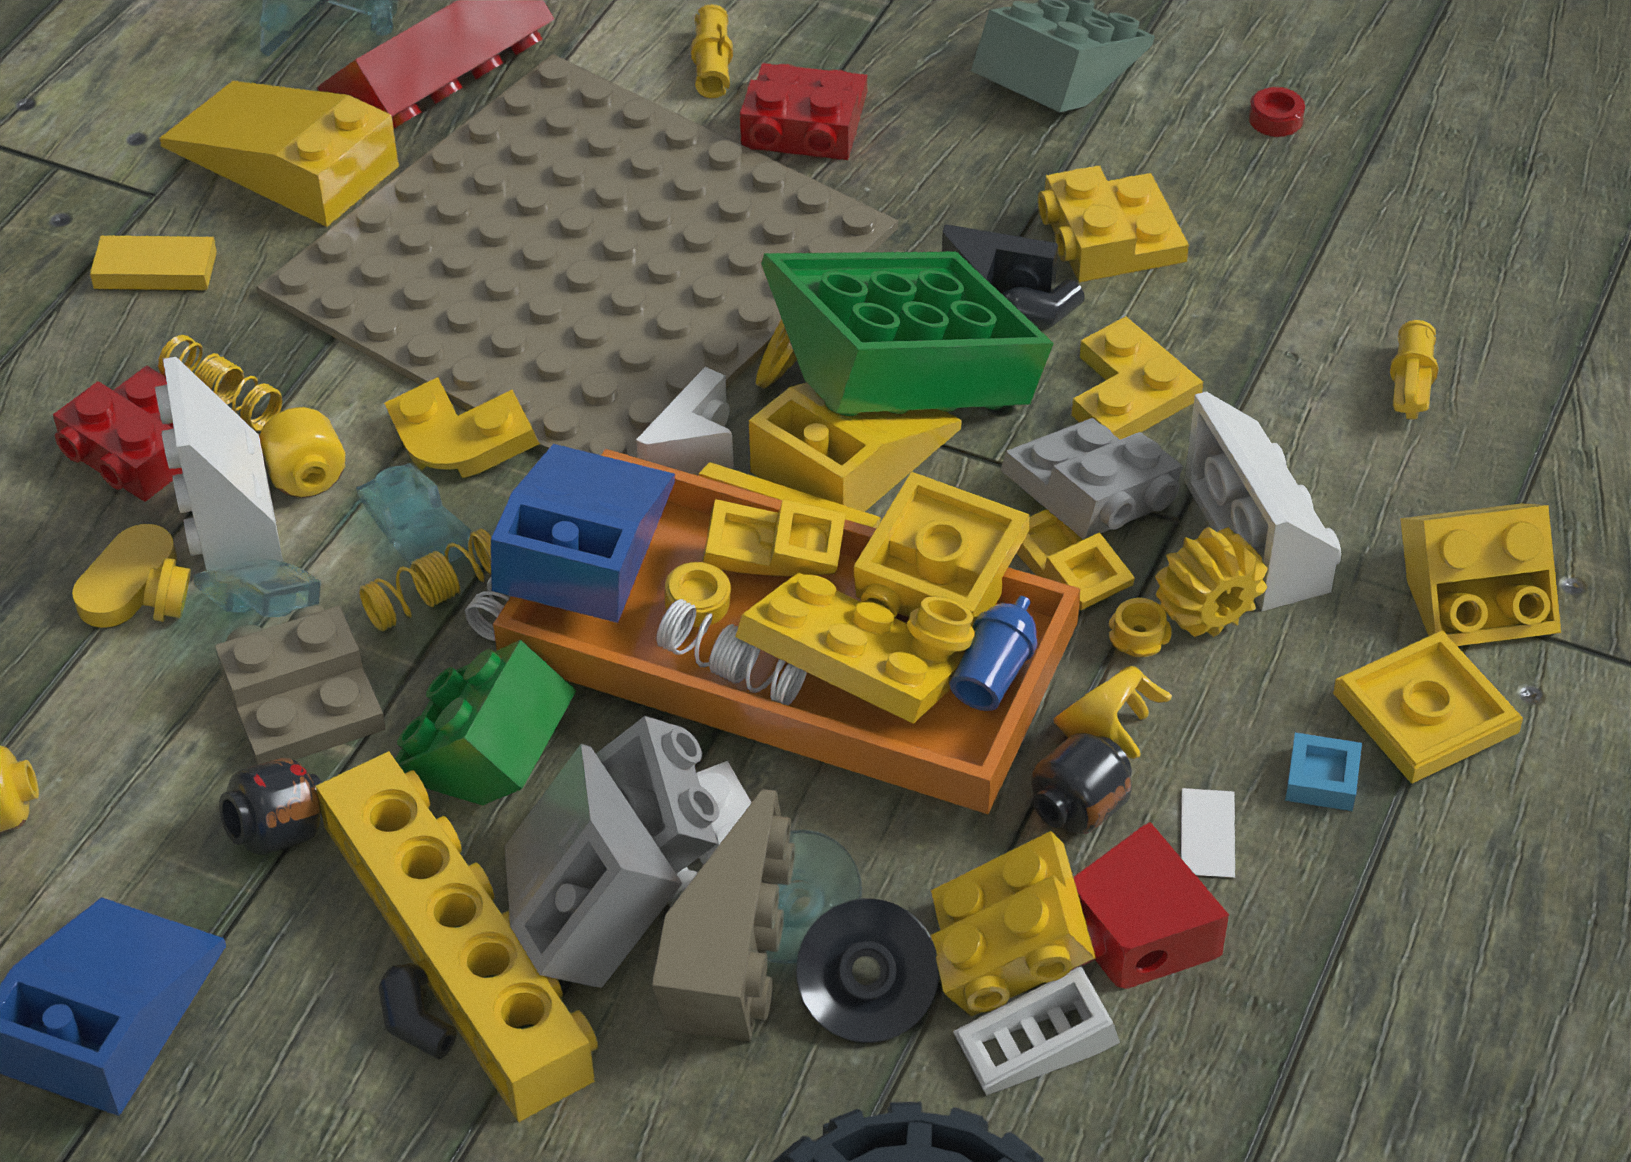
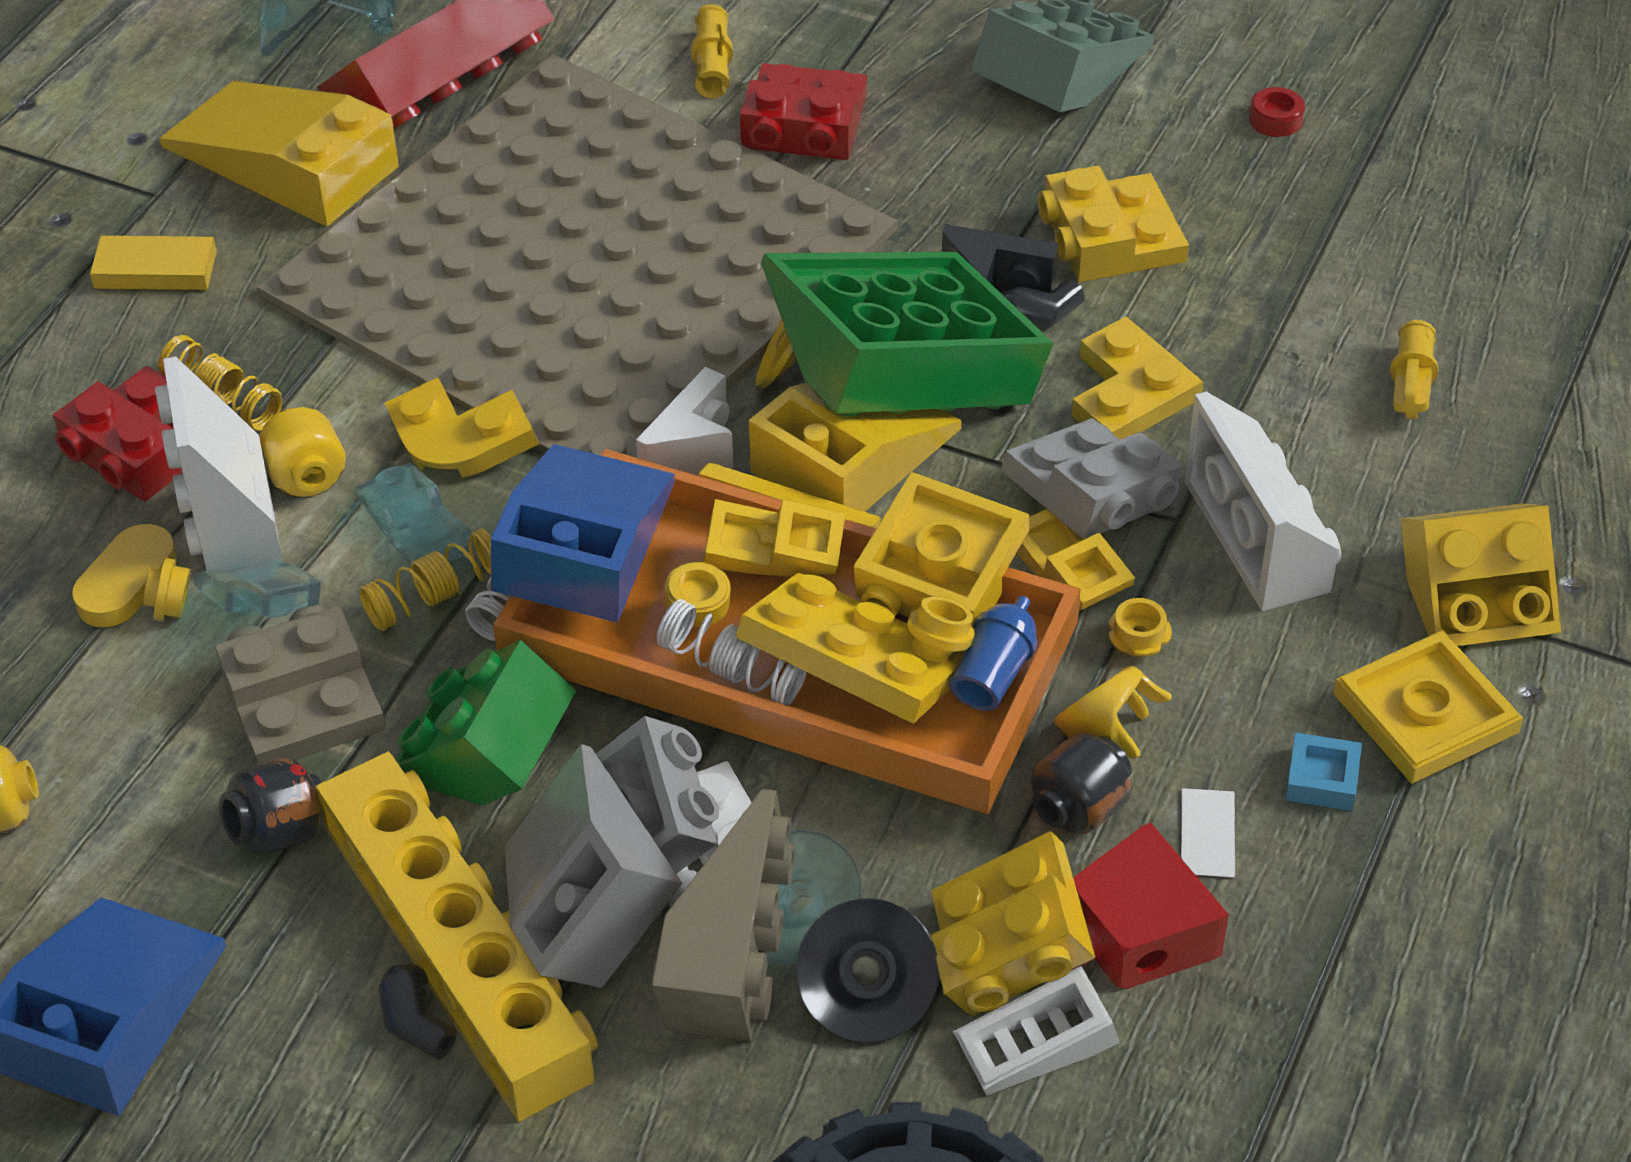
(1211, 581): yellow gear -> none

